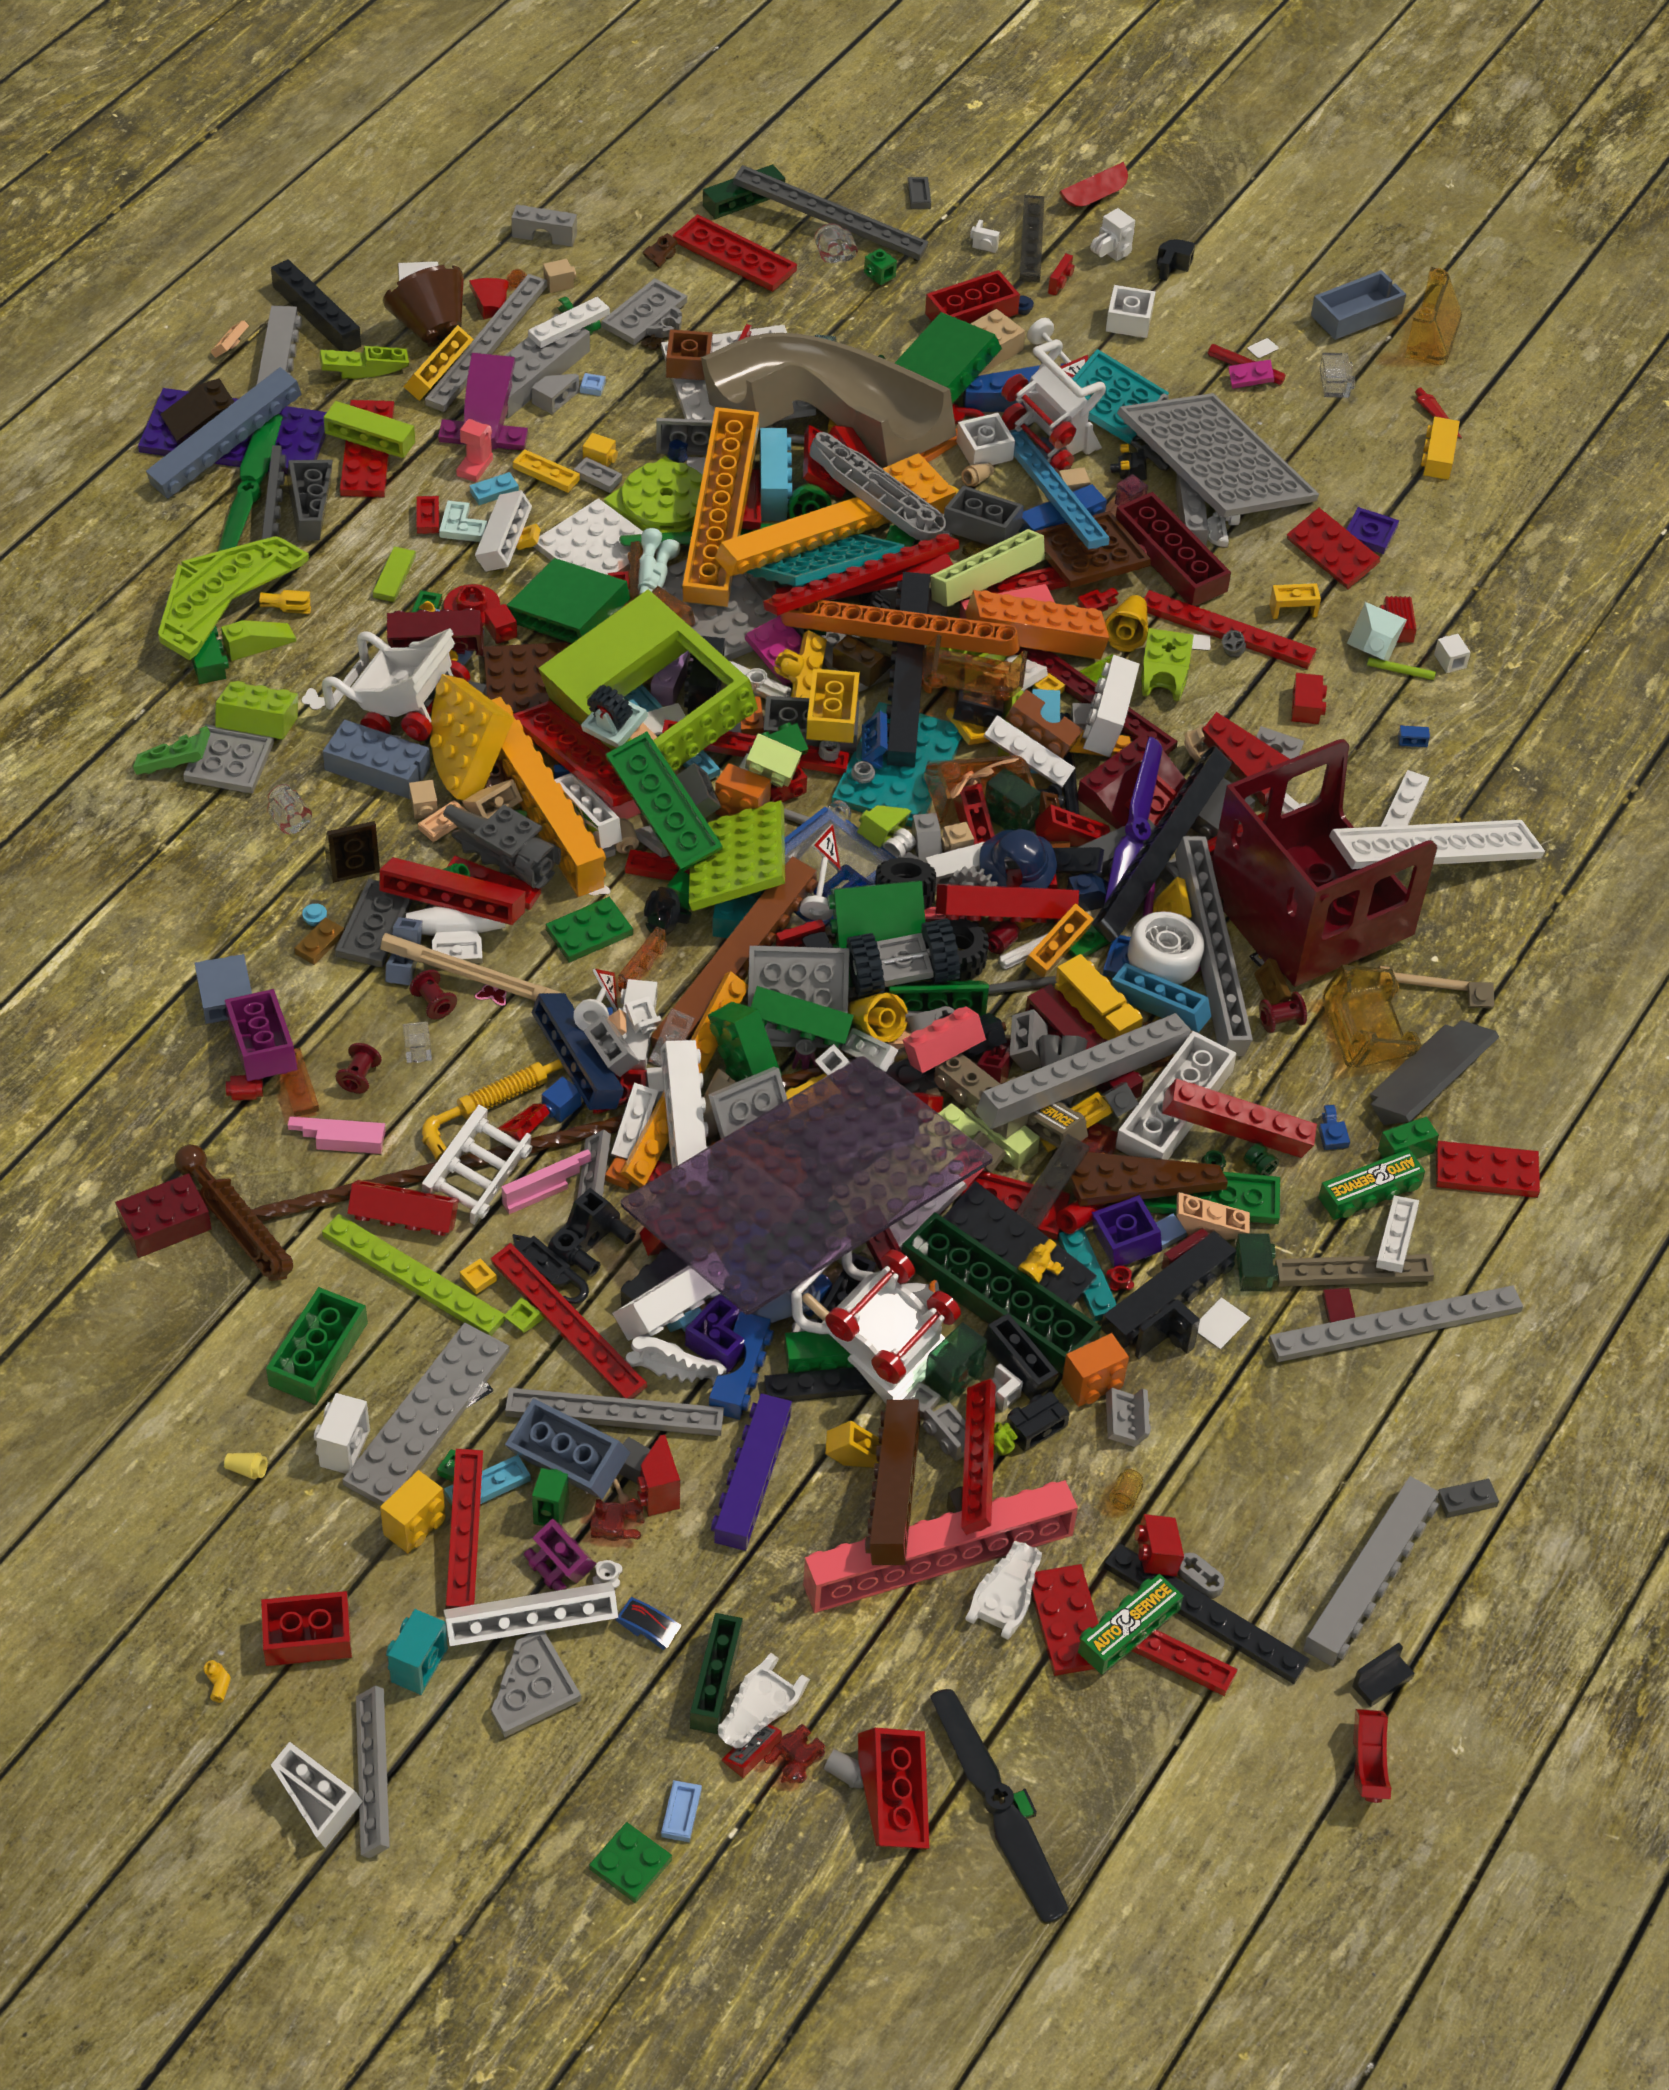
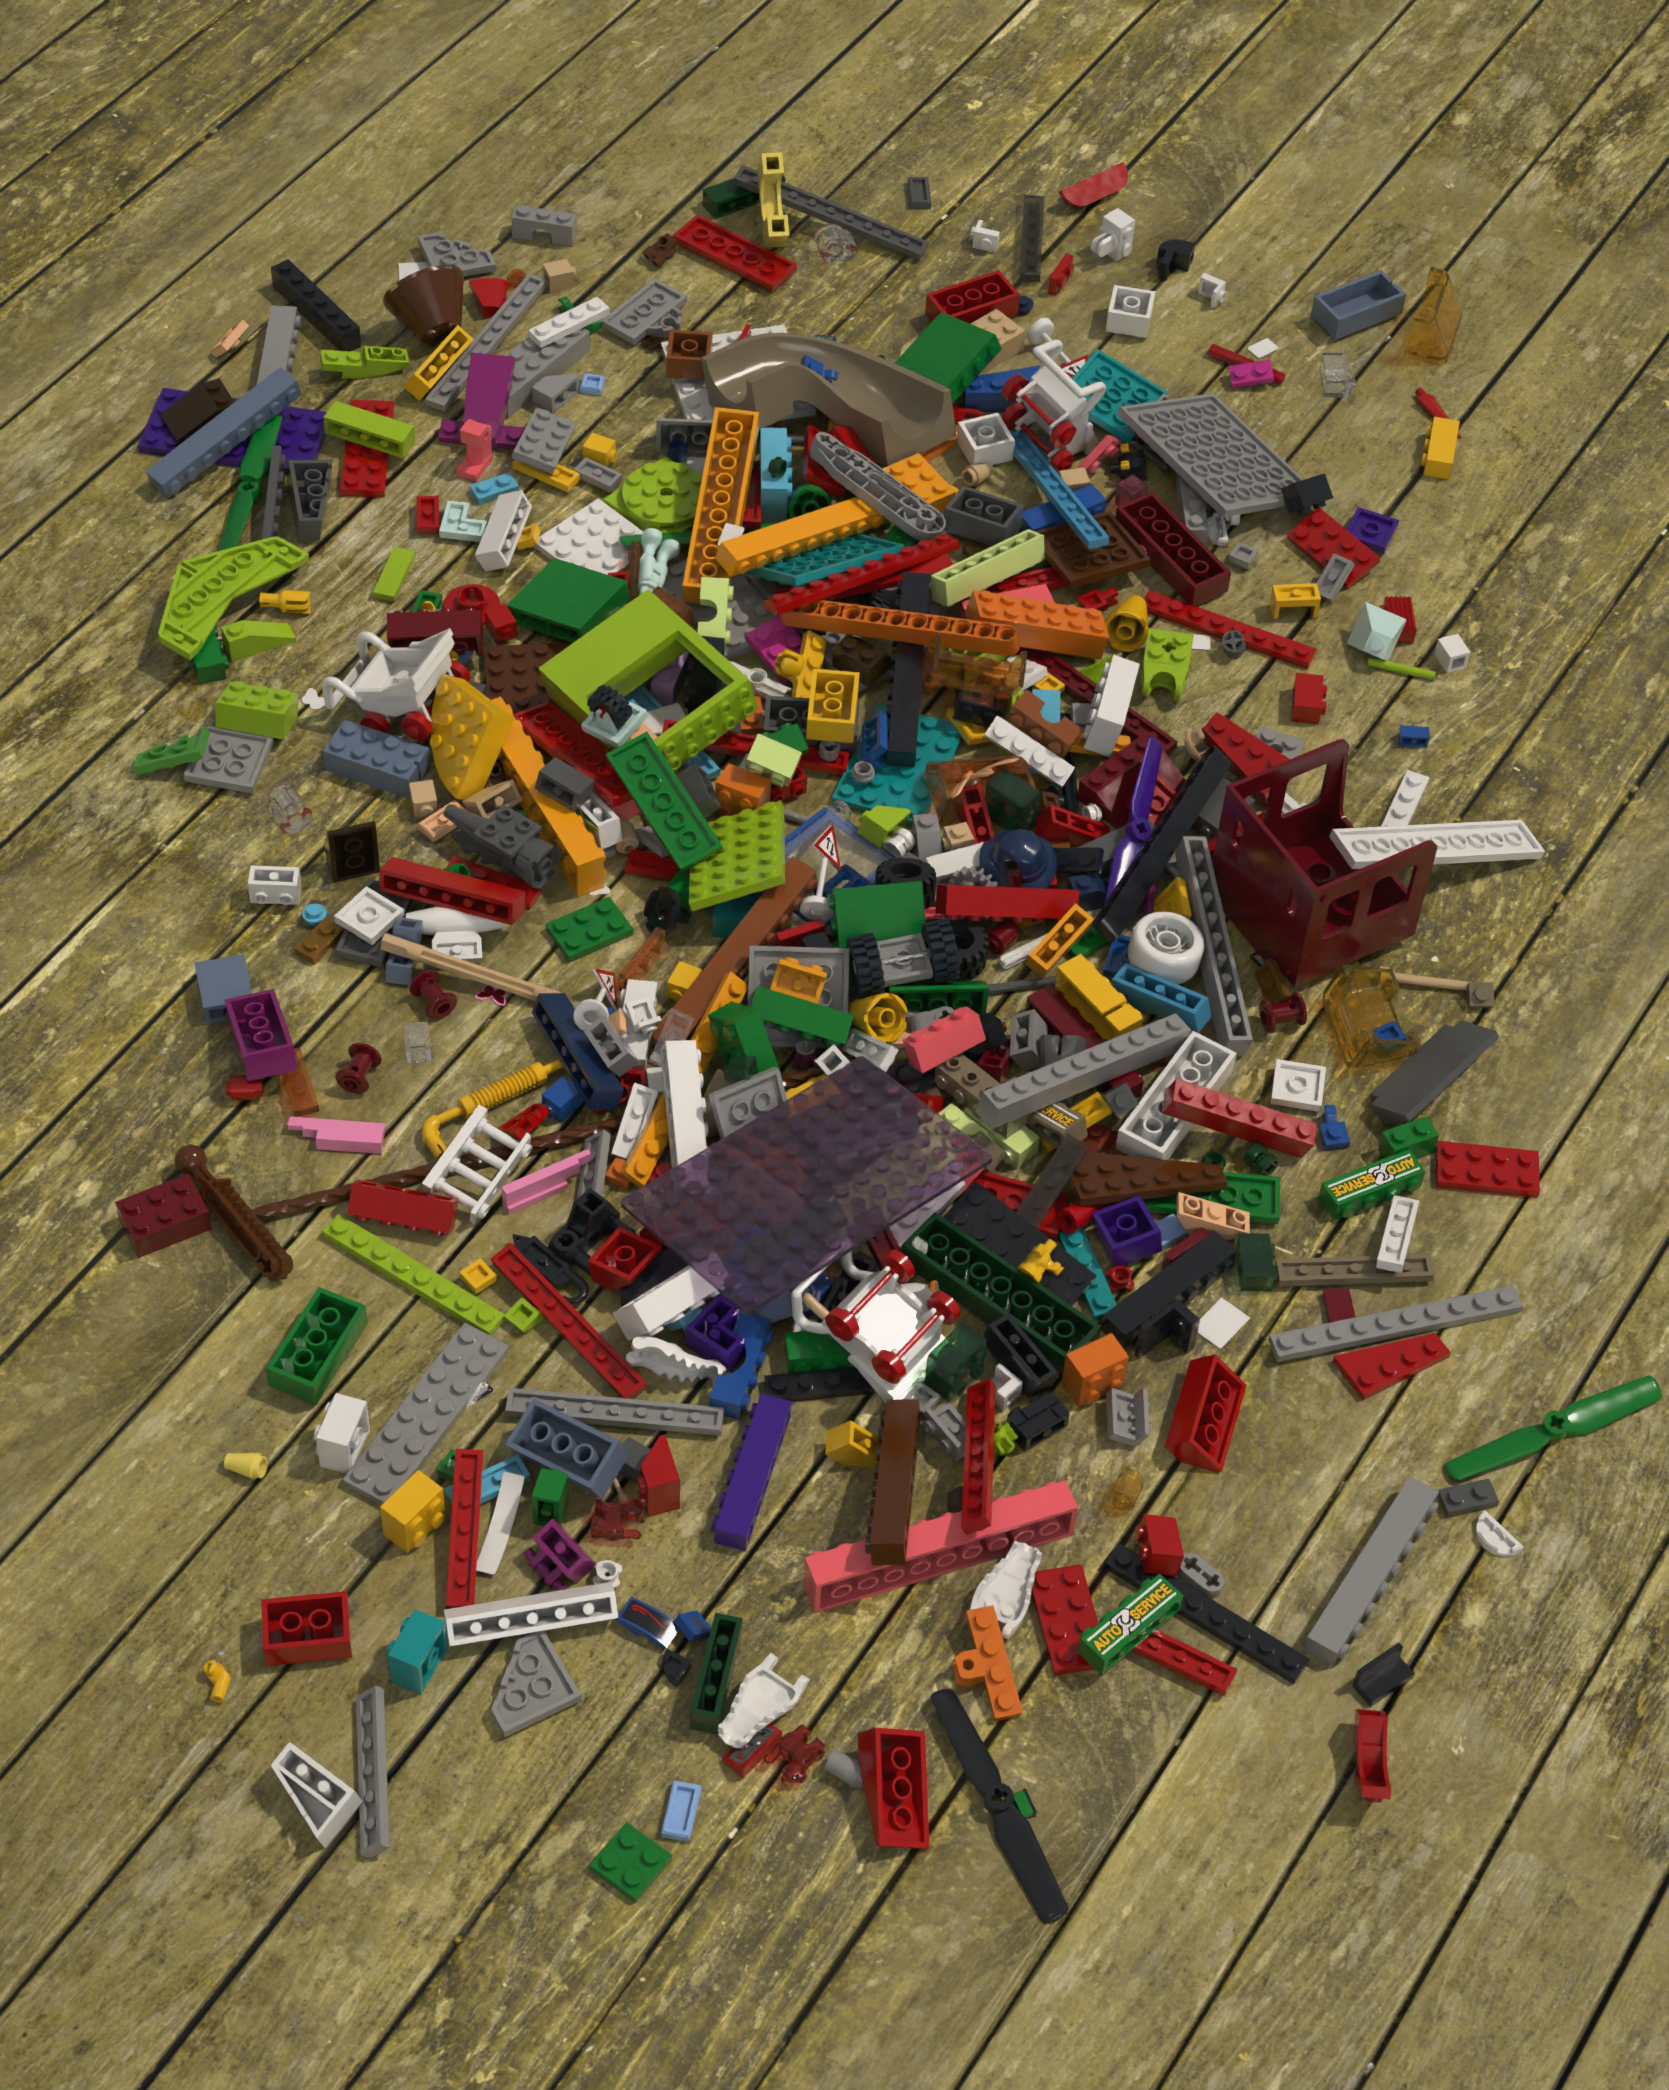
(274, 885): none -> white brick
(369, 915): none -> white plate
(445, 252): none -> light grey plate
(501, 1523): none -> white sticker
(544, 440): none -> light grey plate
(564, 784): none -> dark grey brick
(621, 1259): none -> red slope
(675, 1667): none -> black tile
(681, 980): none -> yellow brick
(693, 1625): none -> blue tile
(716, 593): none -> yellowish green arch
(730, 531): none -> white sticker
(740, 1068): none -> clear green bracket
(774, 223): none -> light yellow arch
(777, 467): none -> dark green plate
(798, 980): none -> light orange bracket
(818, 366): none -> blue plate
(880, 266): green brick -> none
(988, 1664): none -> orange plate
(1092, 812): none -> white plate
(1107, 449): none -> coral plate
(1206, 1414): none -> red slope
(1212, 288): none -> white bracket
(1243, 555): none -> light grey plate
(1298, 1085): none -> white plate
(1307, 493): none -> black brick
(1334, 577): none -> light grey plate
(1385, 1365): none -> red wing
(1390, 1031): none -> blue plate
(1495, 1537): none -> white tile
(1576, 1419): none -> green piece

